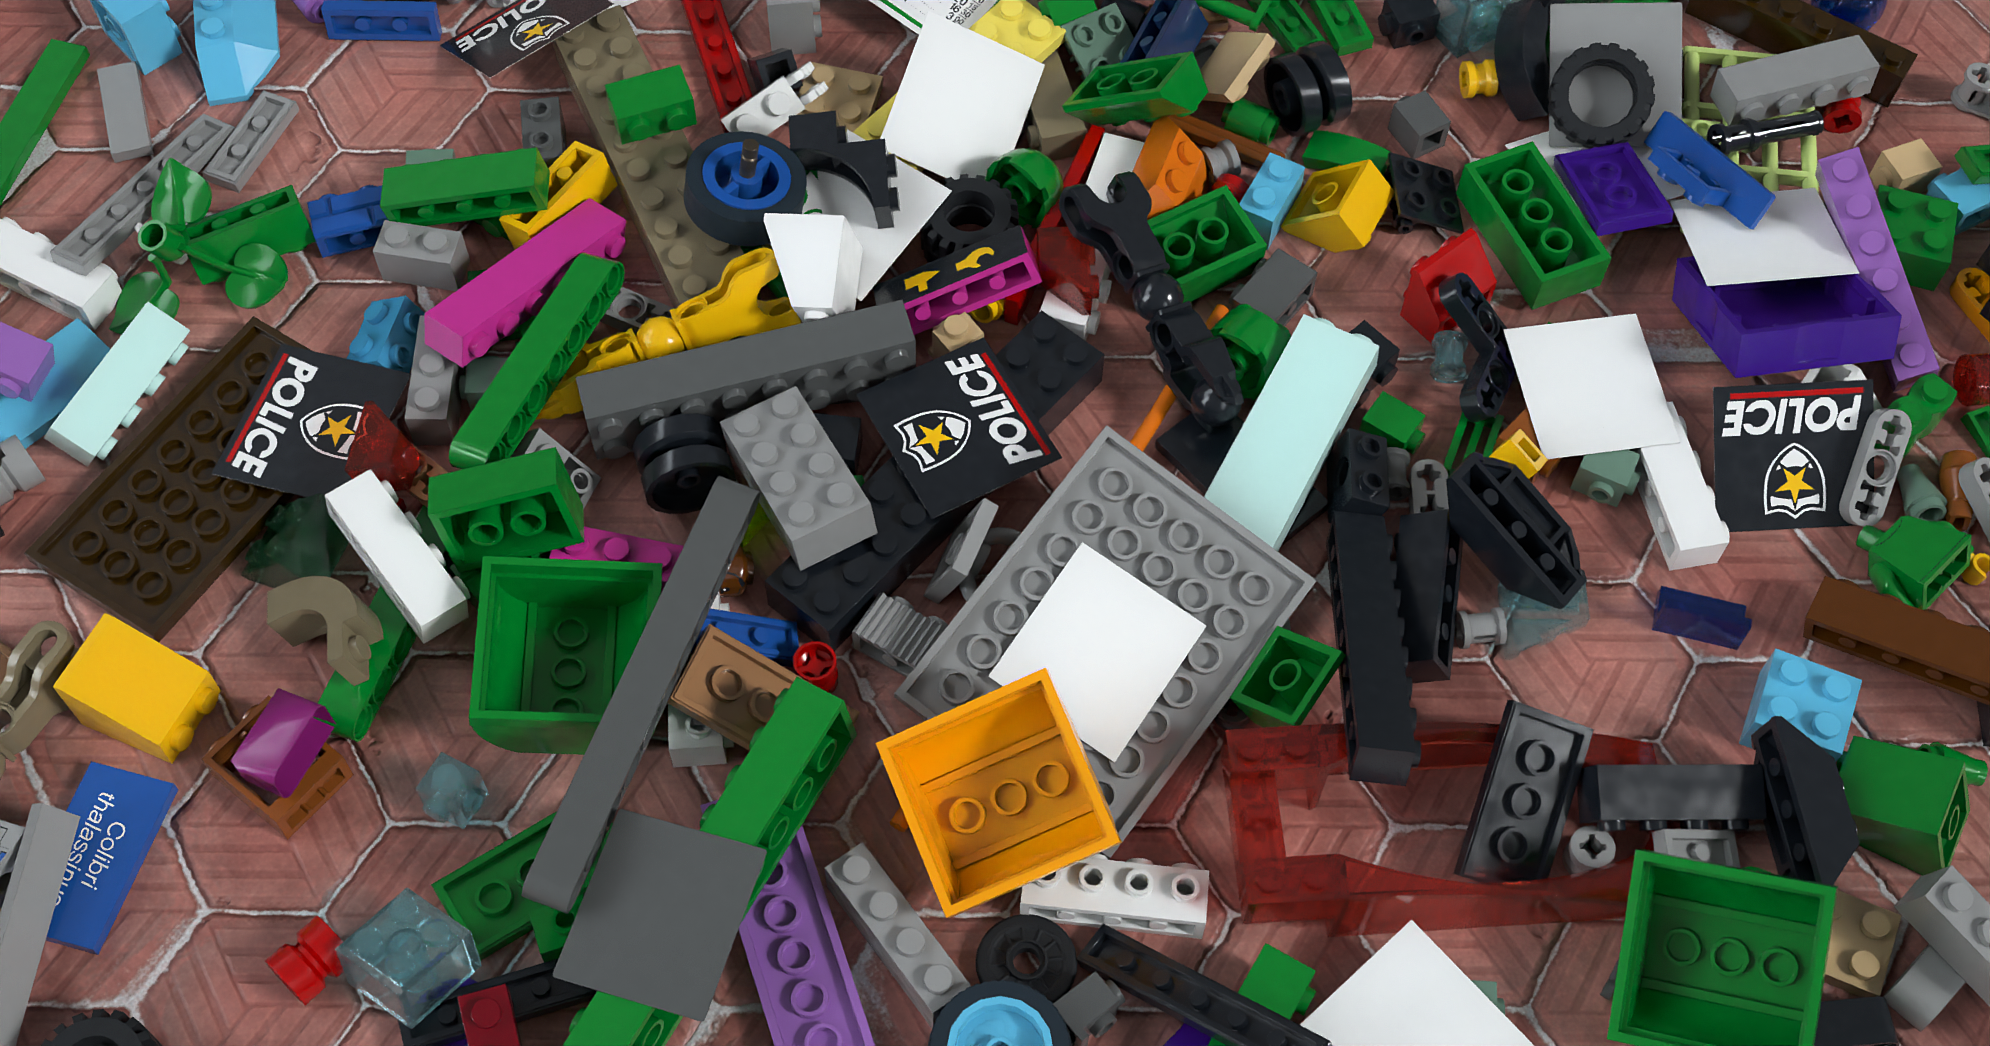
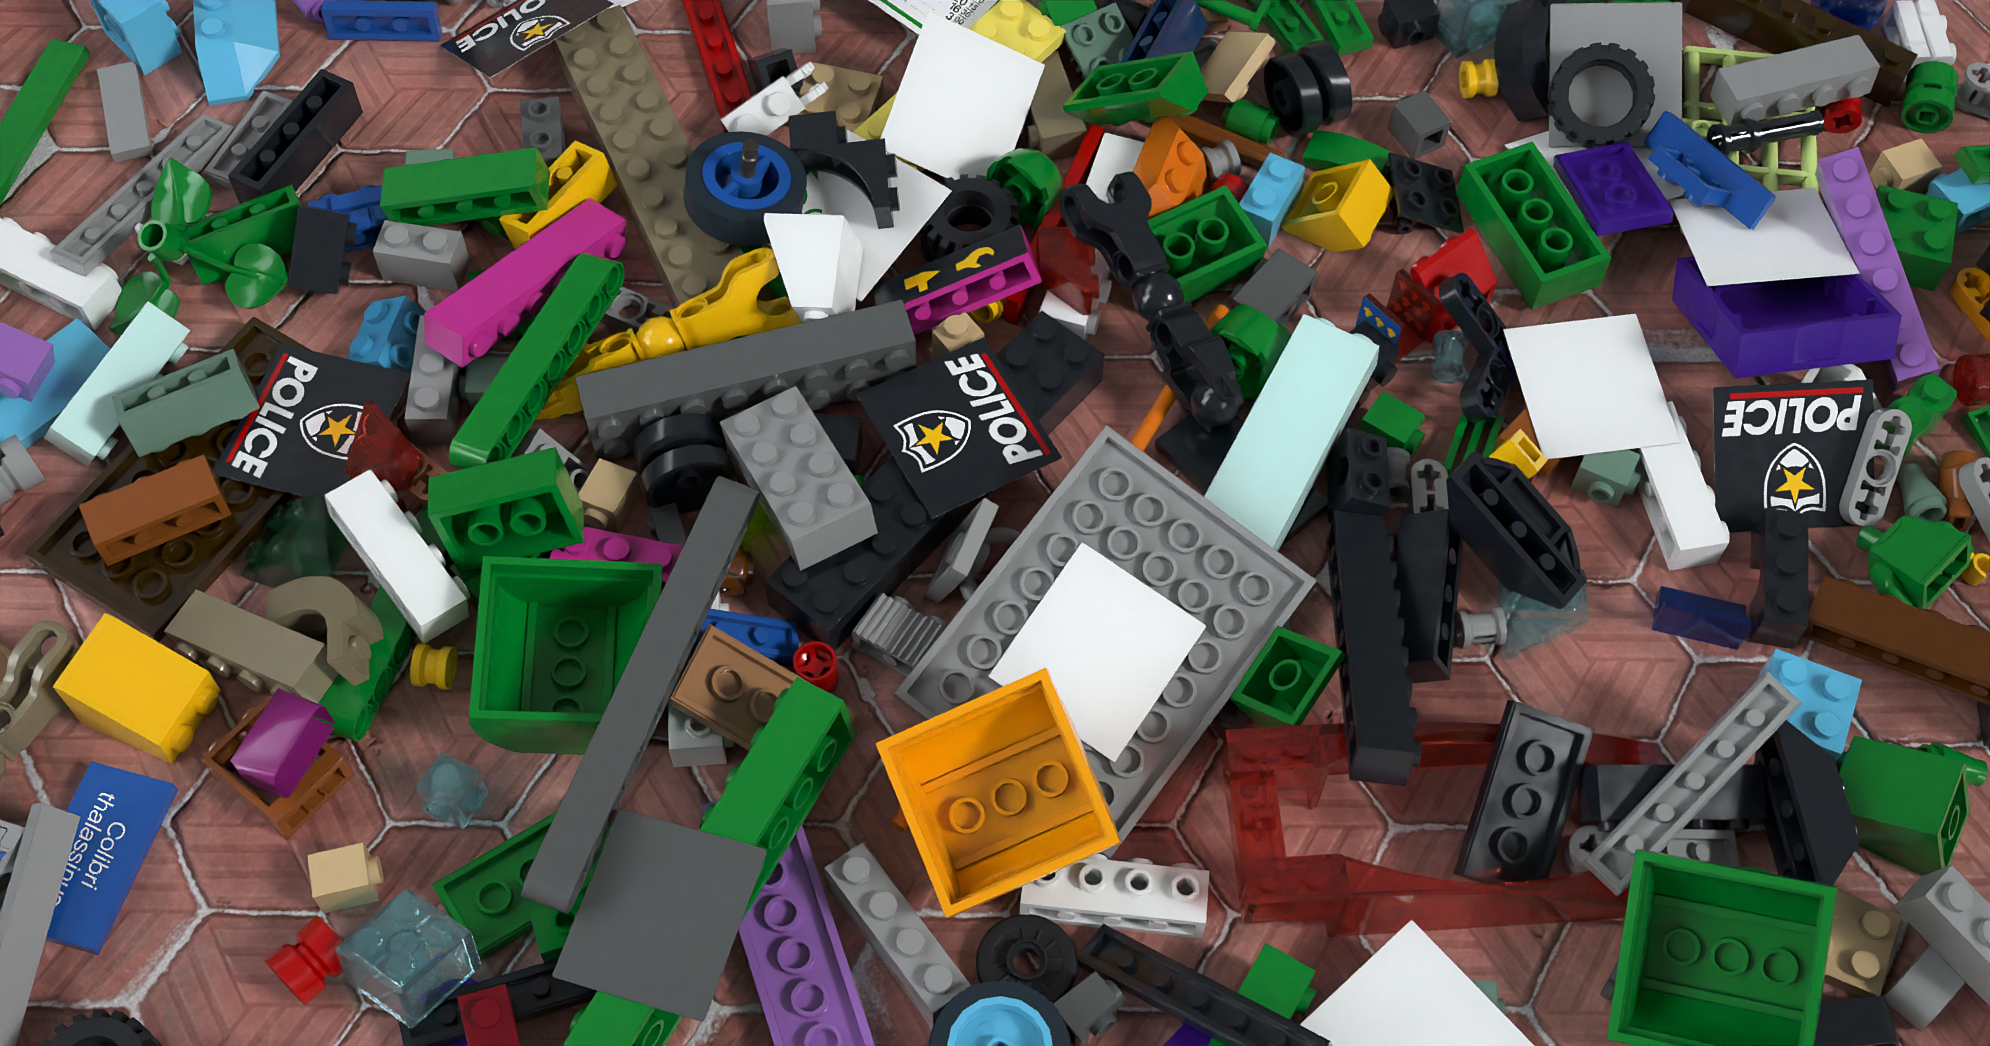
(154, 510): none -> dark orange brick
(185, 403): none -> sand green brick
(250, 648): none -> dark tan brick
(298, 138): none -> black brick
(321, 249): none -> black brick
(344, 877): none -> tan brick
(433, 666): none -> yellow wheel
(609, 495): none -> tan brick
(651, 104): green brick -> none
(667, 524): none -> dark grey piece
(1407, 314): none -> clear red piece
(1693, 780): none -> light grey tile
(1781, 598): none -> black arch
(1920, 30): none -> white brick
(1929, 97): none -> green wheel

